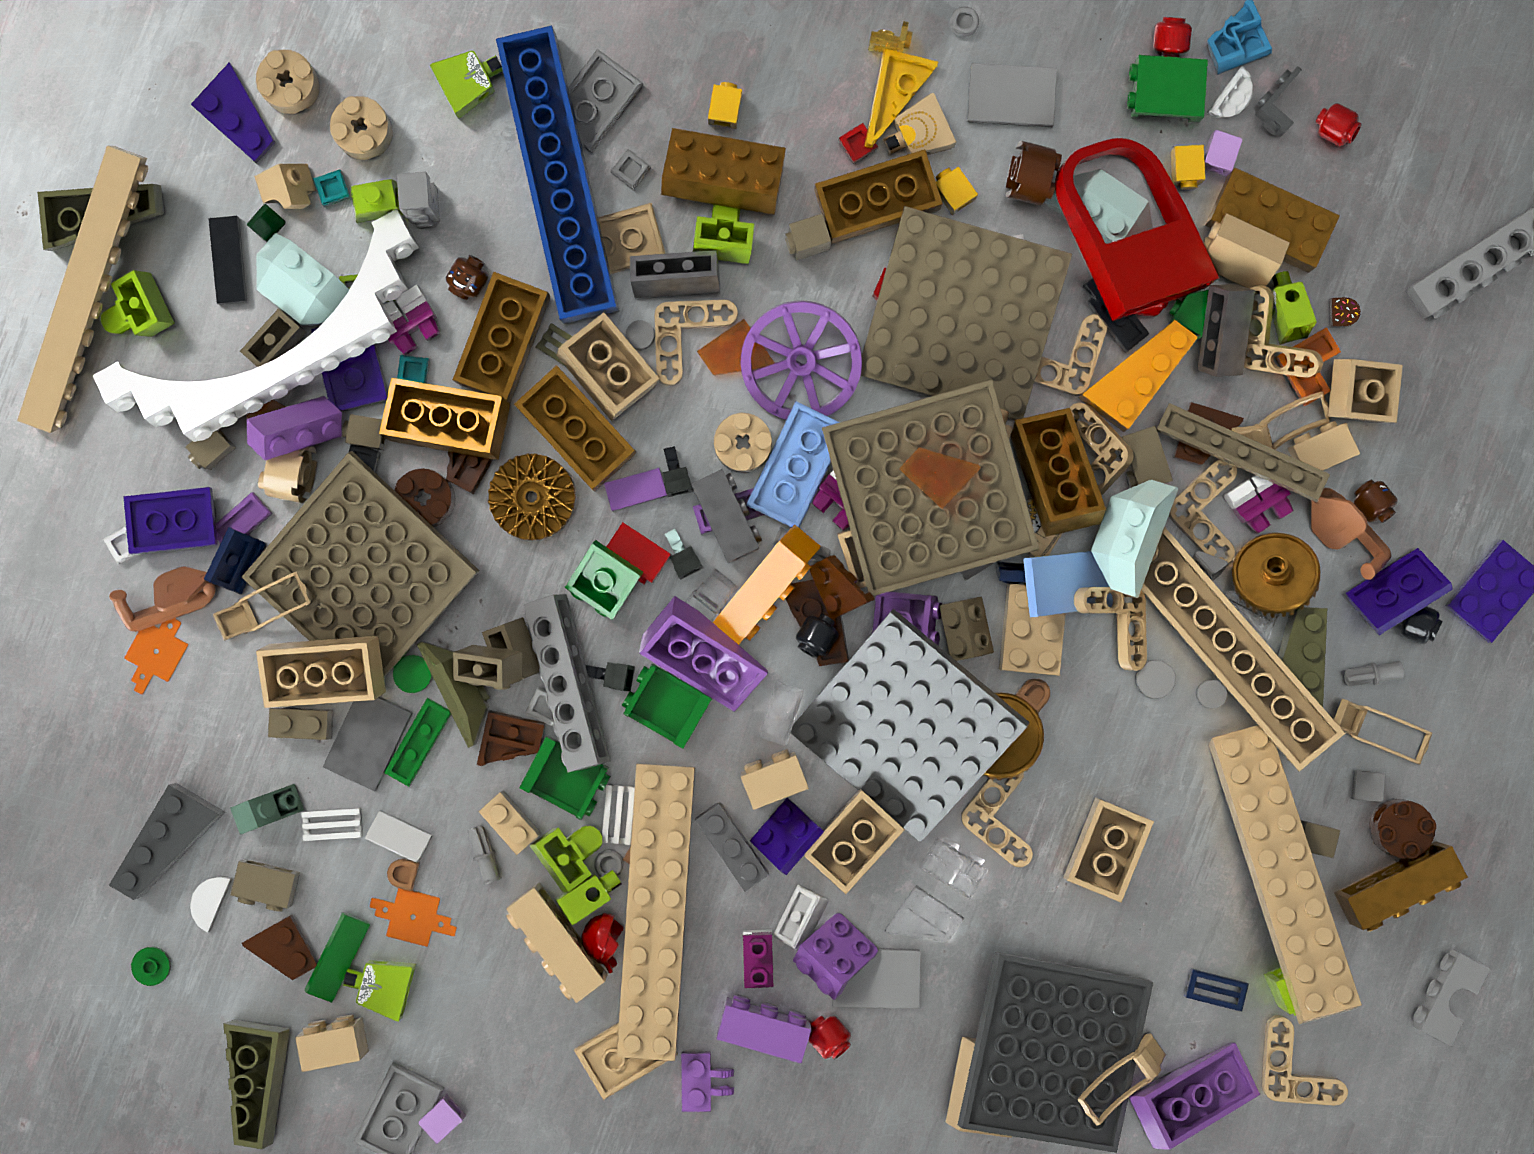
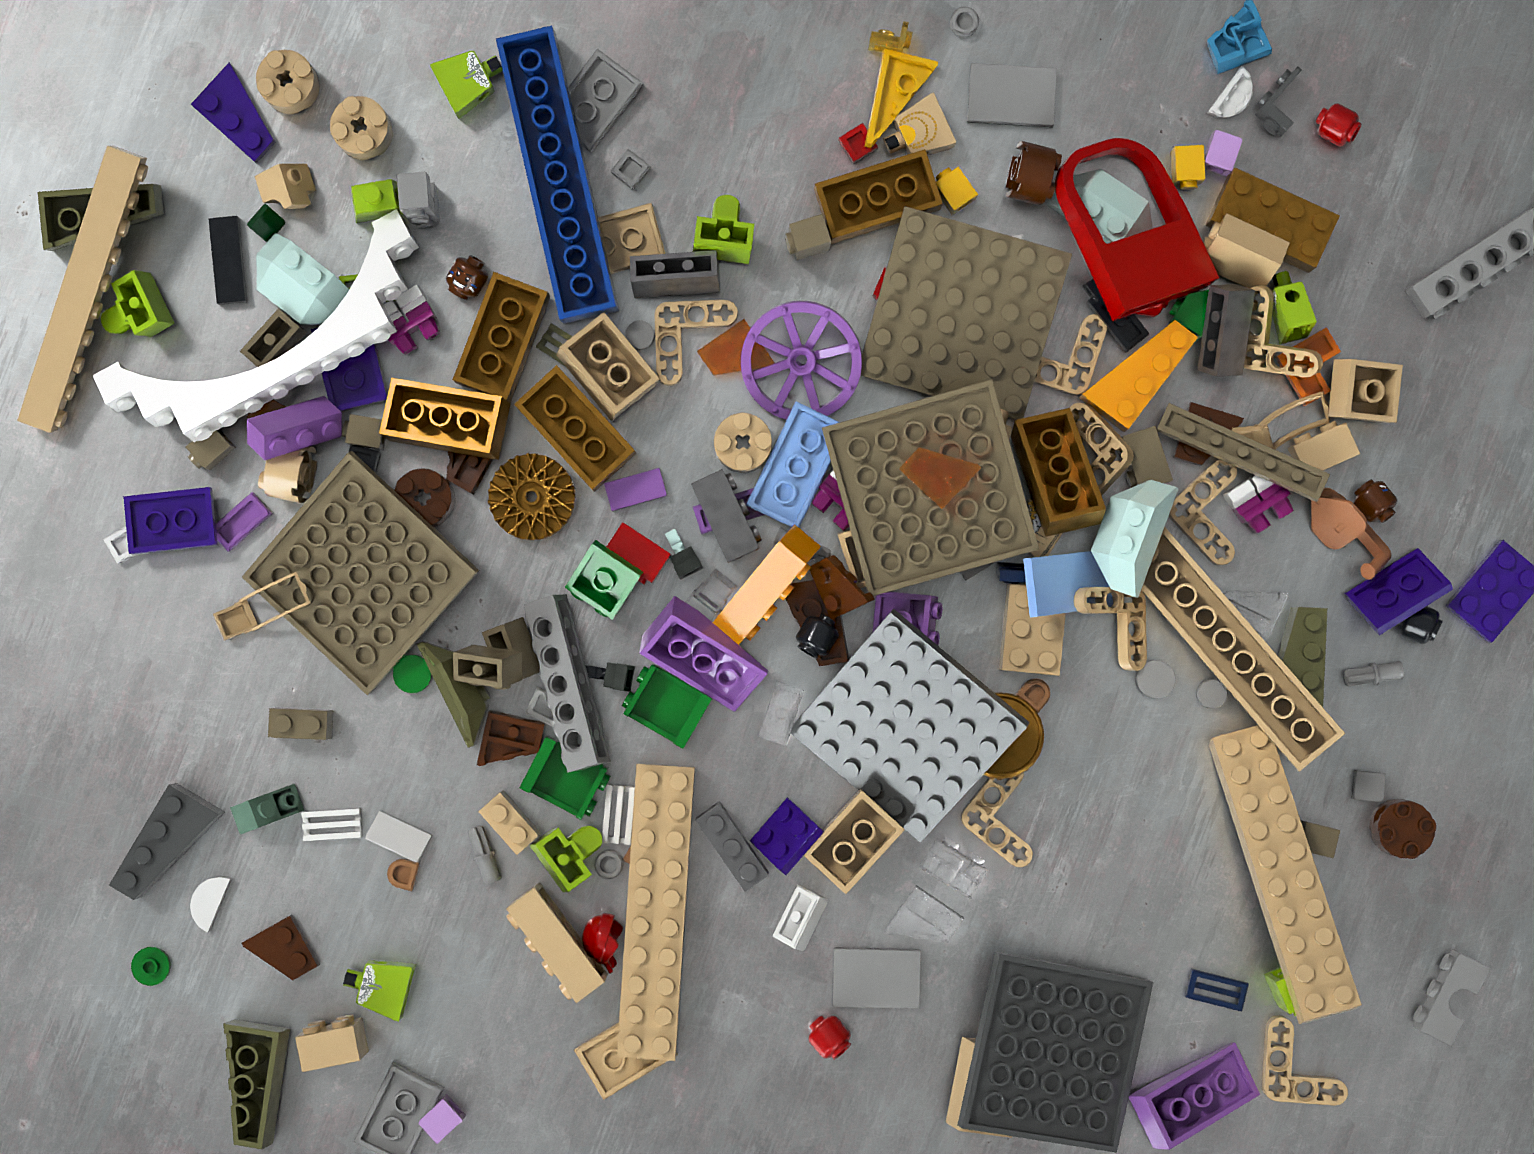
(161, 664): orange piece -> none
(173, 596): nougat piece -> none
(233, 559): dark blue plate -> none
(264, 884): dark tan brick -> none
(321, 671): tan brick -> none
(332, 188): teal tile -> none
(337, 957): green tile -> none
(367, 741): flat silver tile -> none
(413, 368): teal tile -> none
(417, 930): orange piece -> none
(418, 742): green tile -> none
(577, 906): lime torso -> none
(677, 478): pearl dark grey piece -> none
(697, 1081): medium lavender hinge -> none
(723, 171): pearl gold brick -> none
(725, 105): yellow brick -> none
(758, 958): magenta hips -> none
(764, 1028): medium lavender brick -> none
(773, 779): tan brick -> none
(834, 955): medium lavender bracket -> none
(966, 629): dark tan brick -> none
(1108, 849): tan brick -> none
(1147, 1057): tan piece -> none
(1168, 87): green panel -> none
(1172, 37): red head -> none
(1210, 564): light grey slope -> none
(1281, 591): pearl gold wheel -> none
(1343, 312): reddish brown tile -> none
(1350, 720): tan piece -> none
(1401, 886): pearl gold brick -> none

